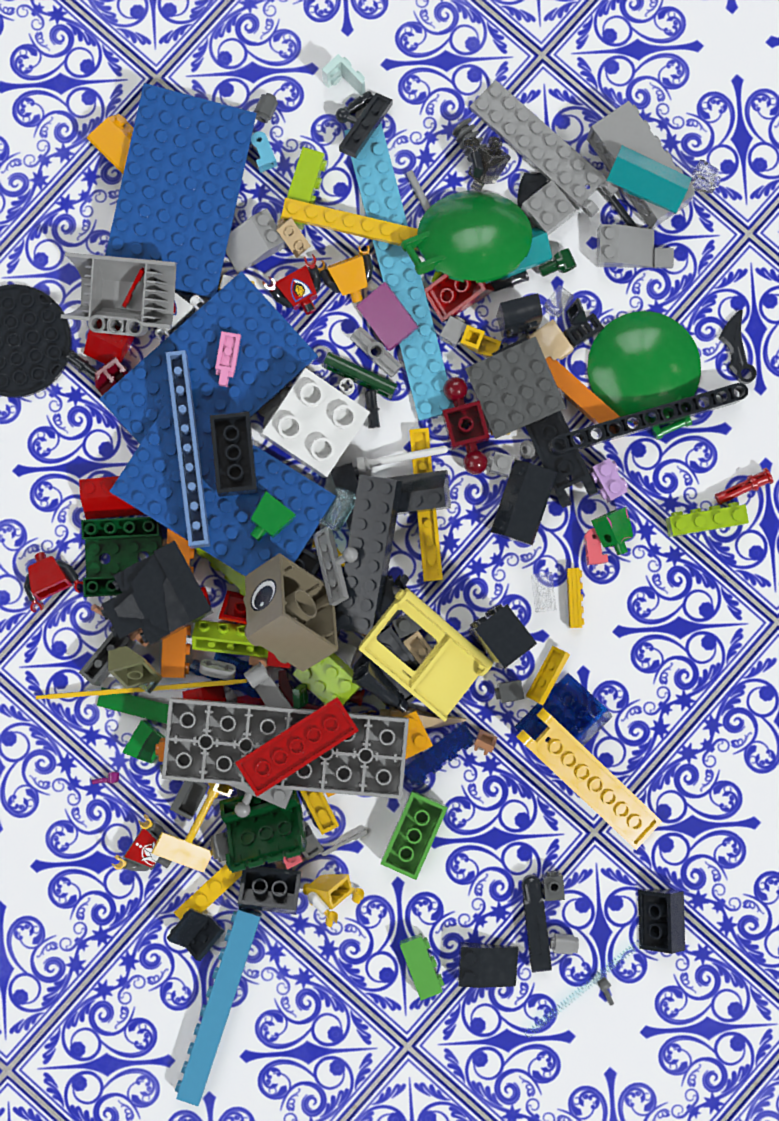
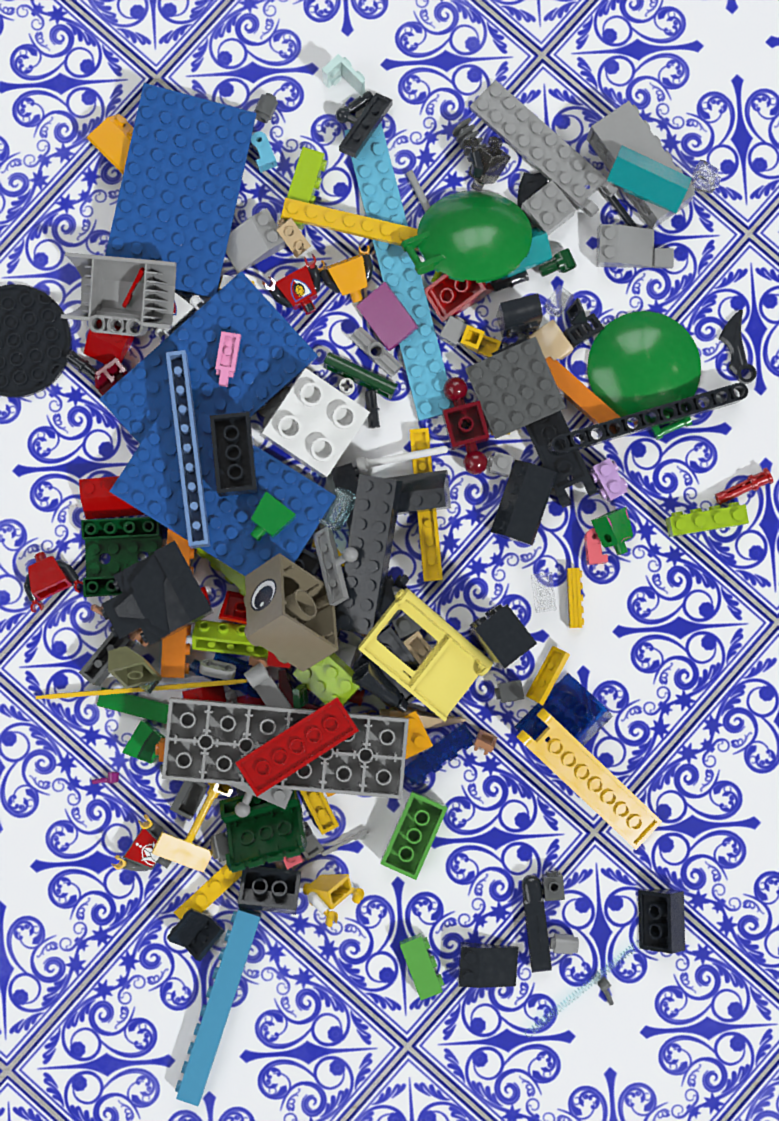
(527, 449): light grey plate -> none

